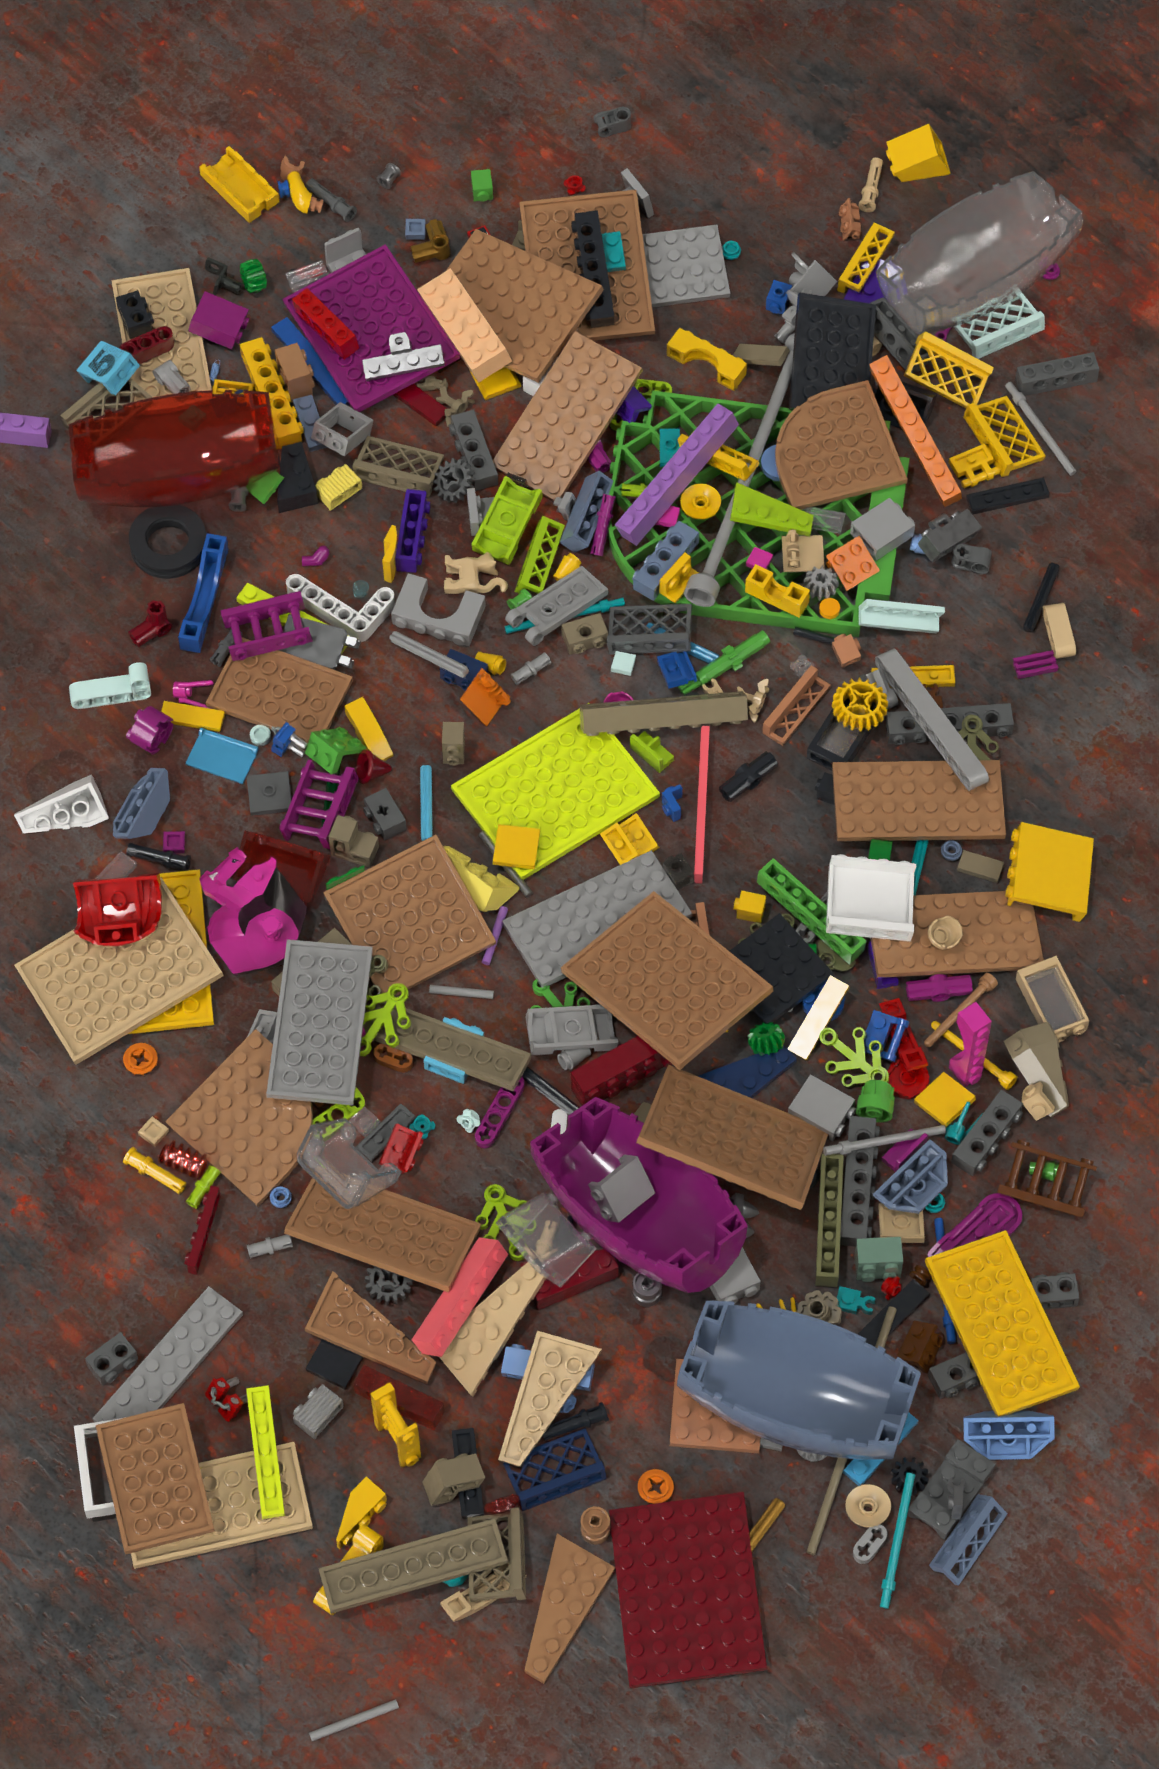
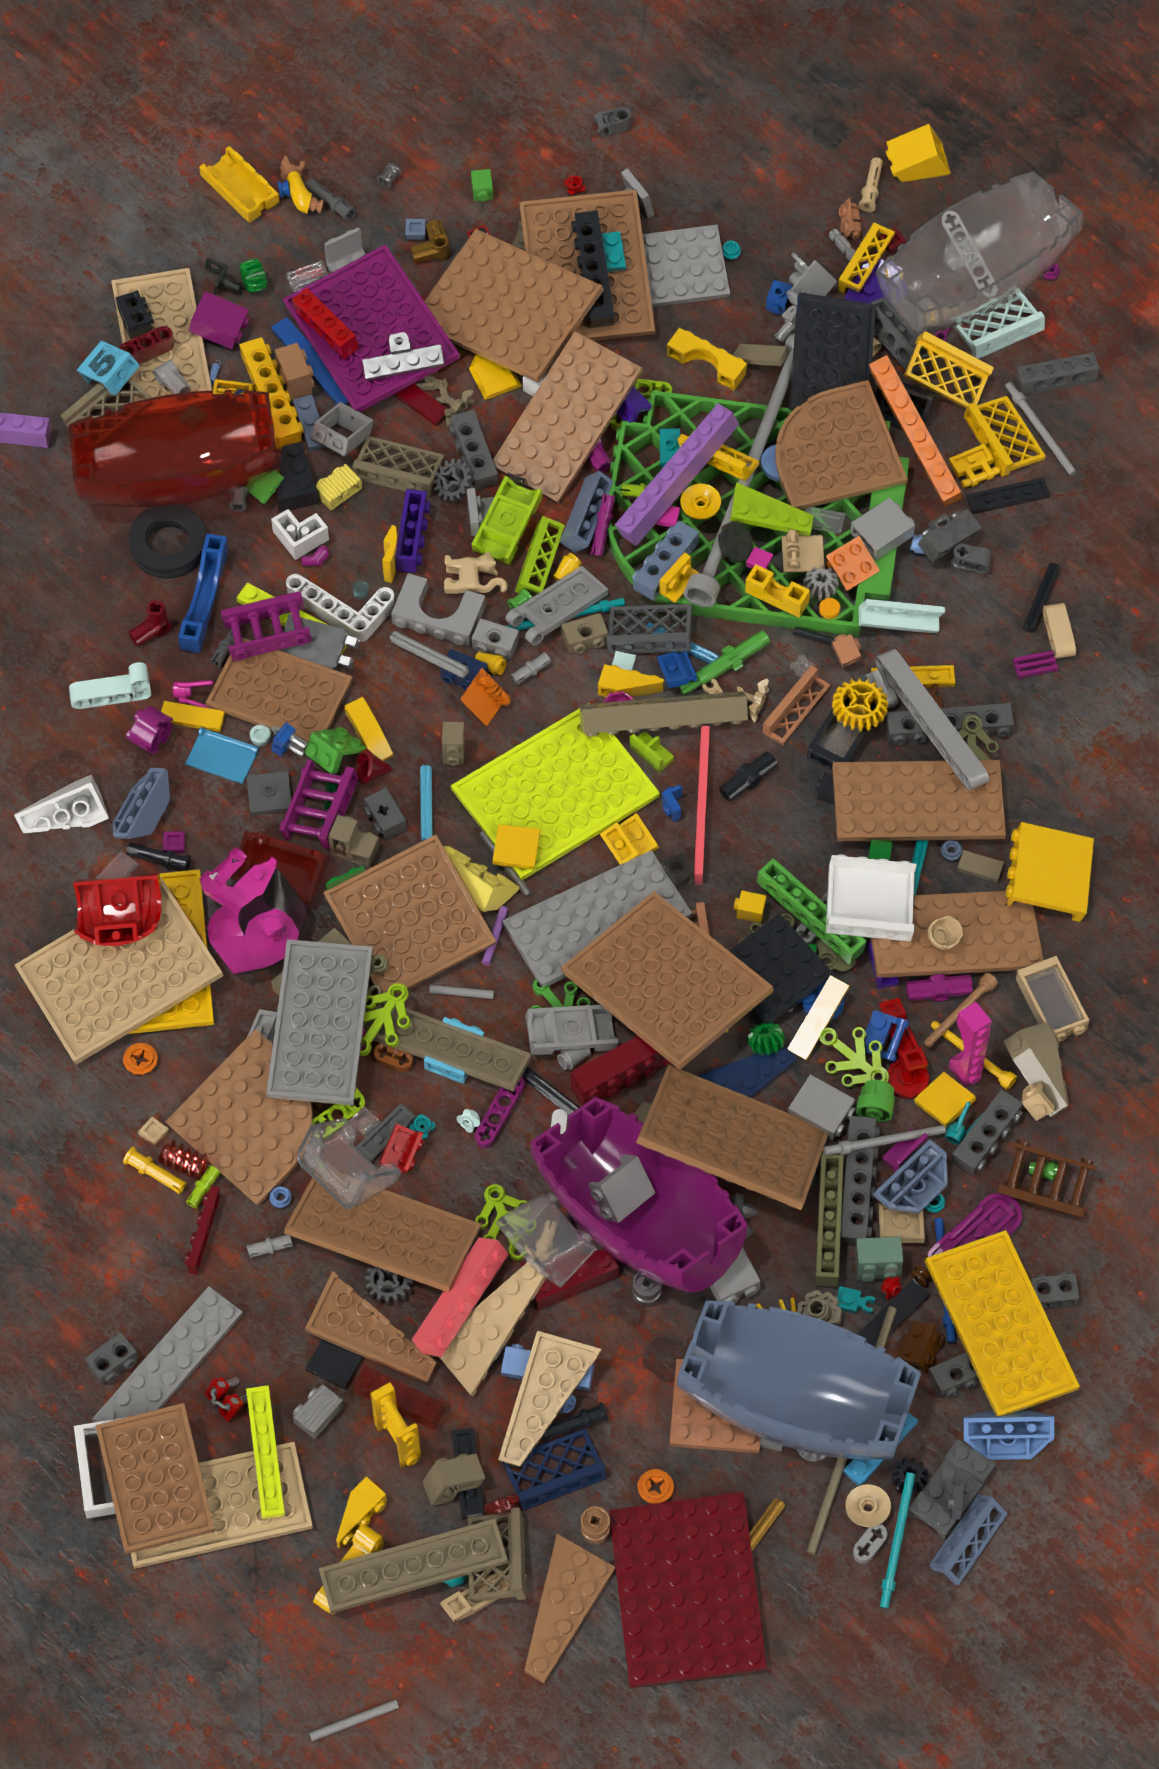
(302, 536): none -> white brick
(464, 325): light nougat brick -> none
(489, 631): none -> light grey brick
(565, 504): light grey tile -> none
(632, 682): none -> yellow slope
(735, 542): none -> pearl dark grey tile
(841, 242): none -> light grey axle
(895, 242): none -> dark red plate
(968, 244): none -> light grey beam

